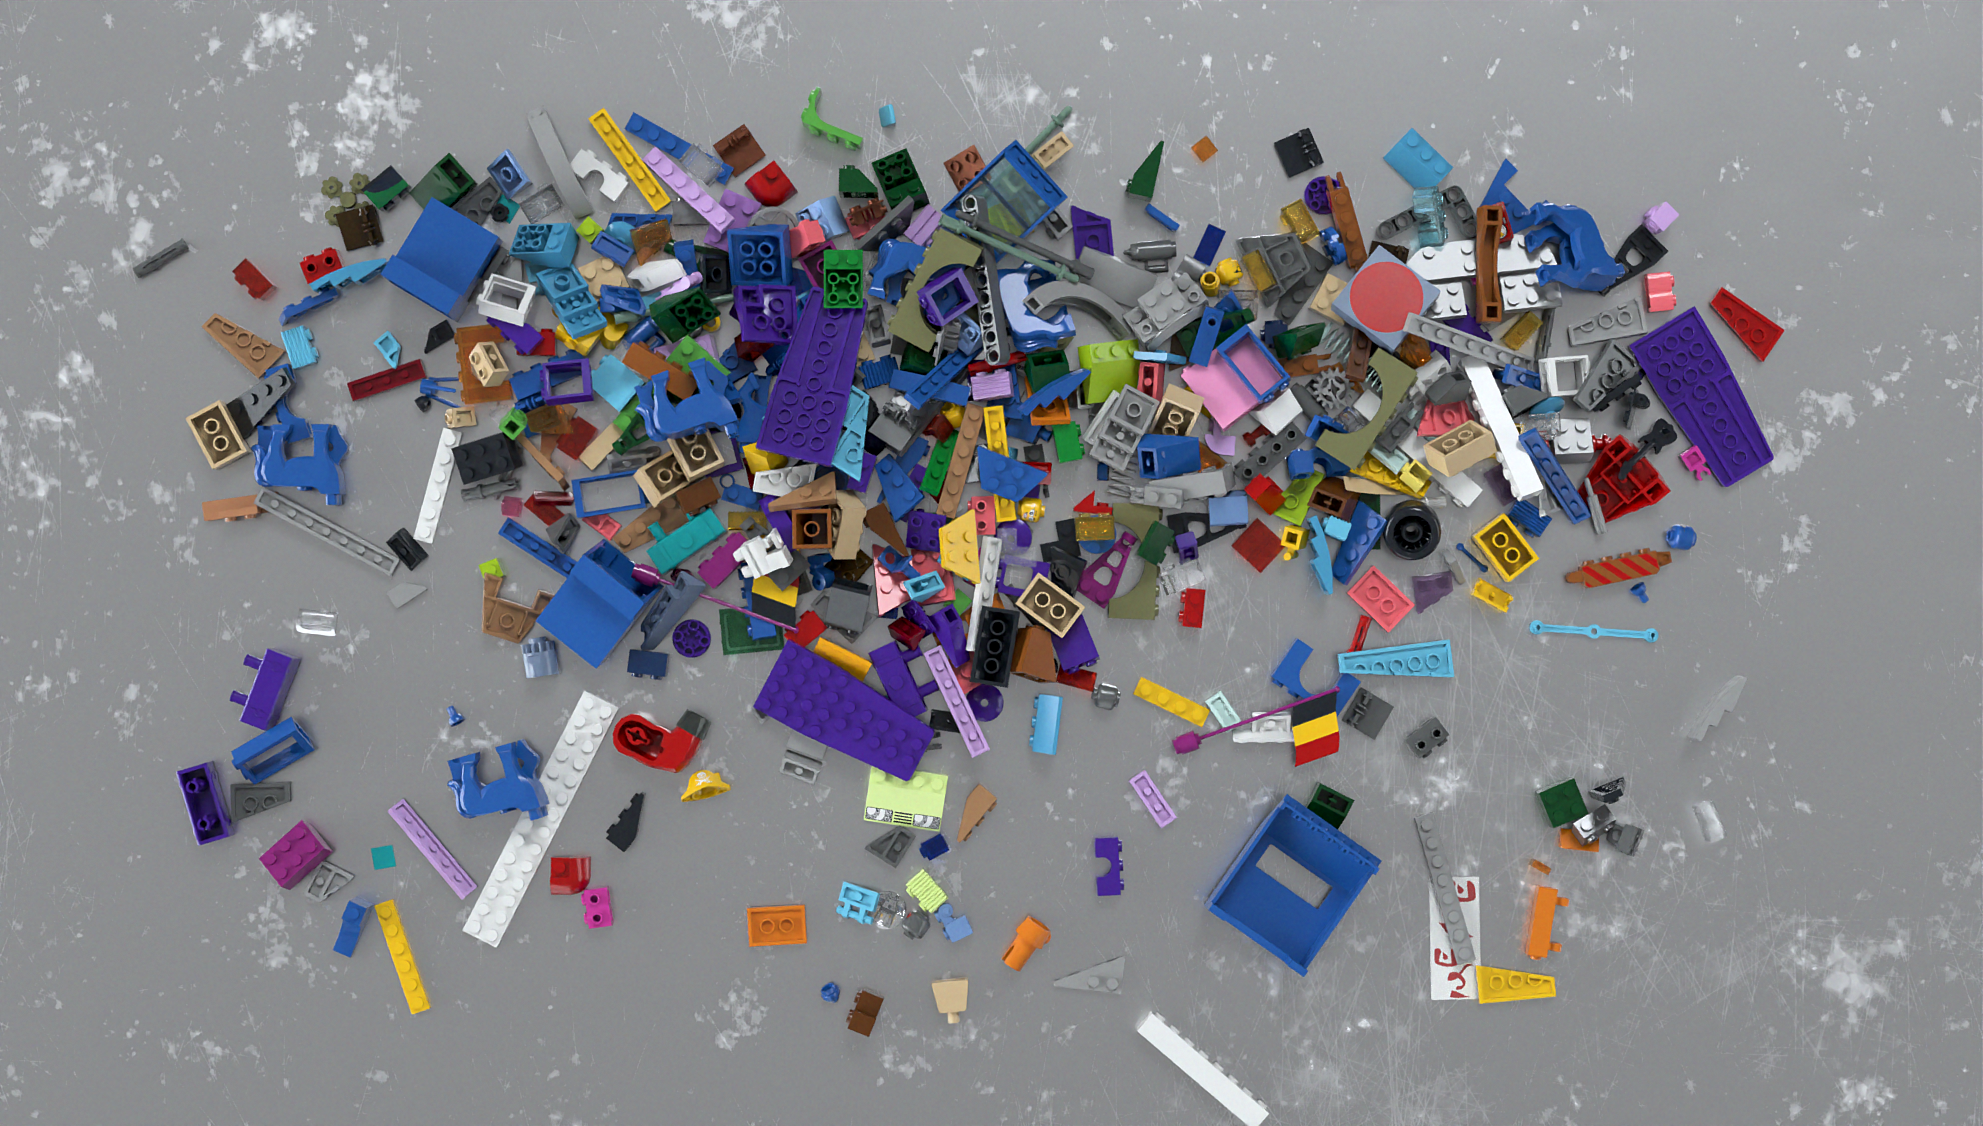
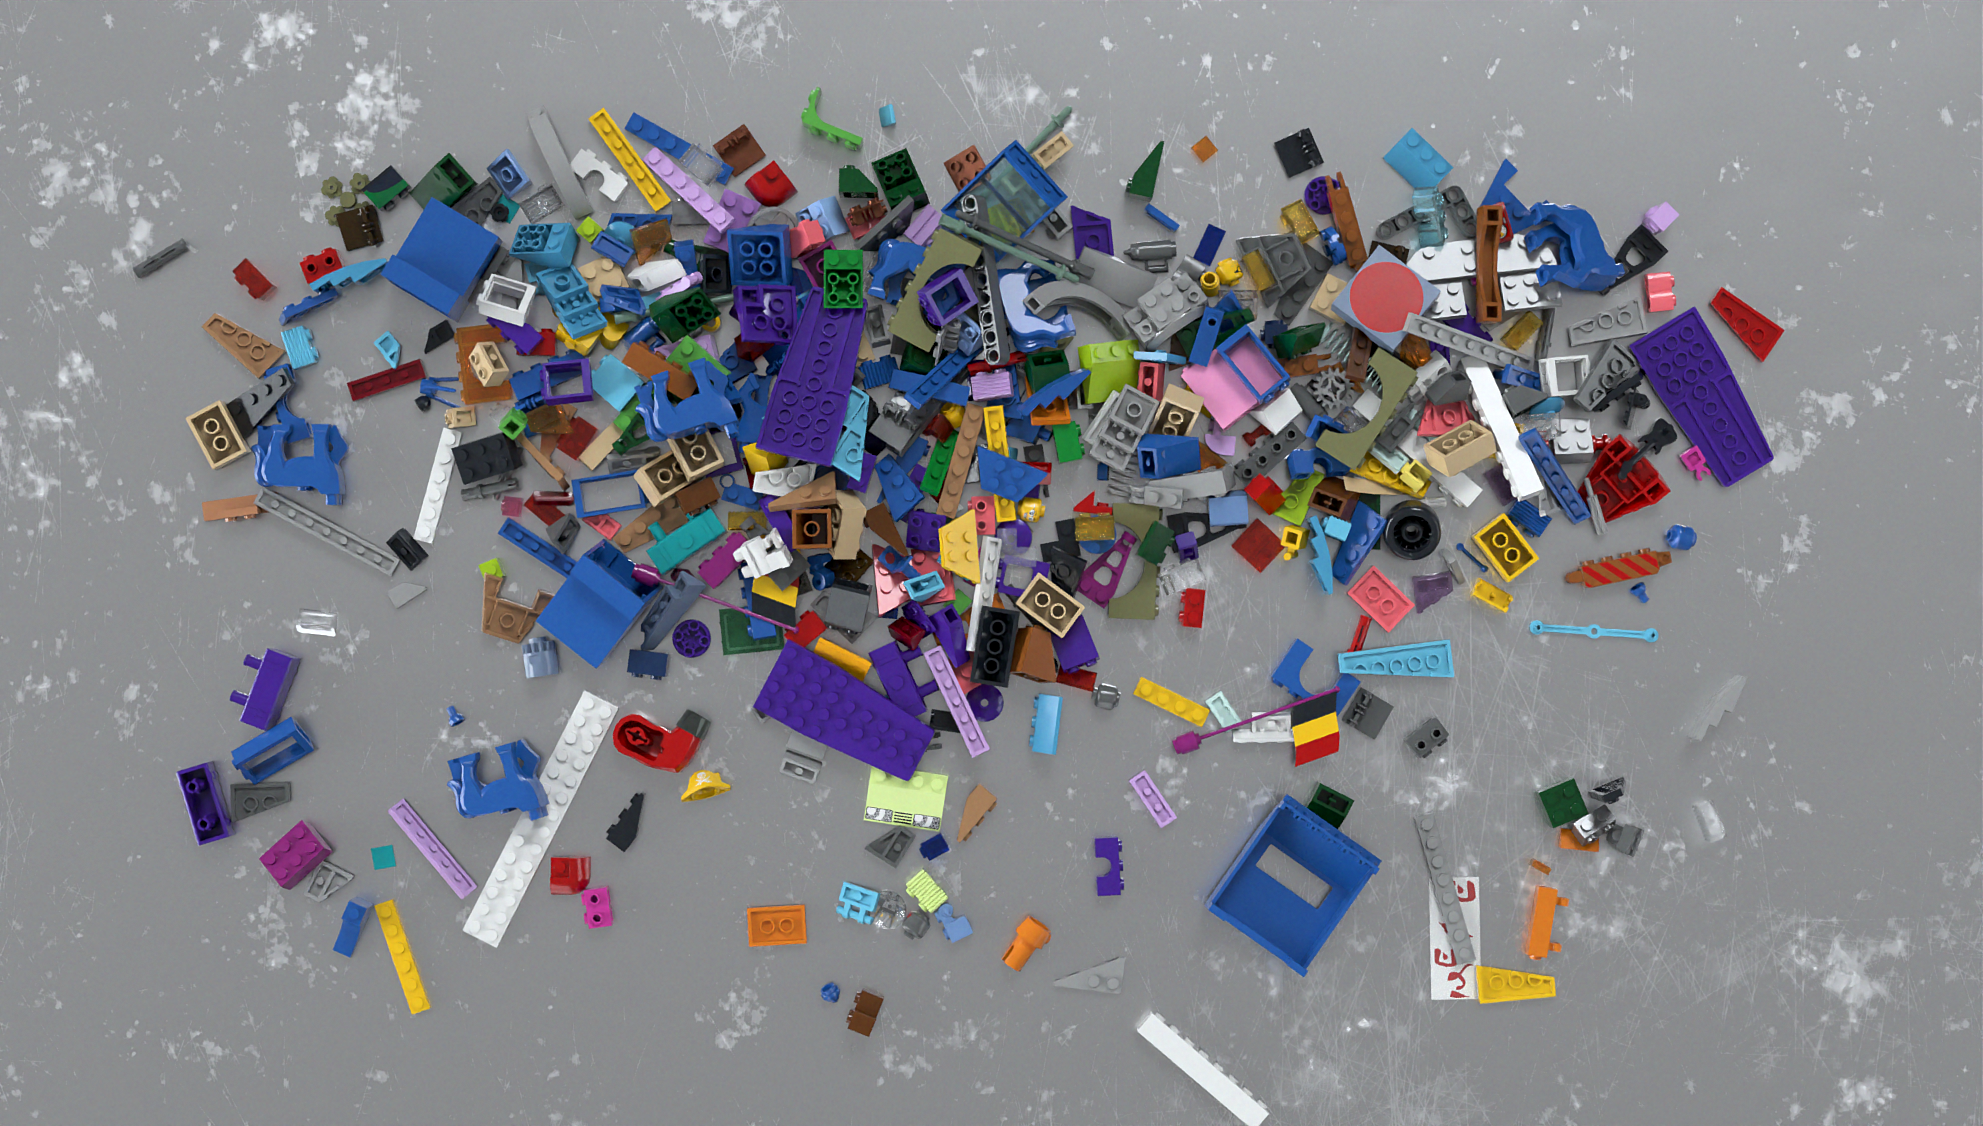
(951, 997): tan torso -> none

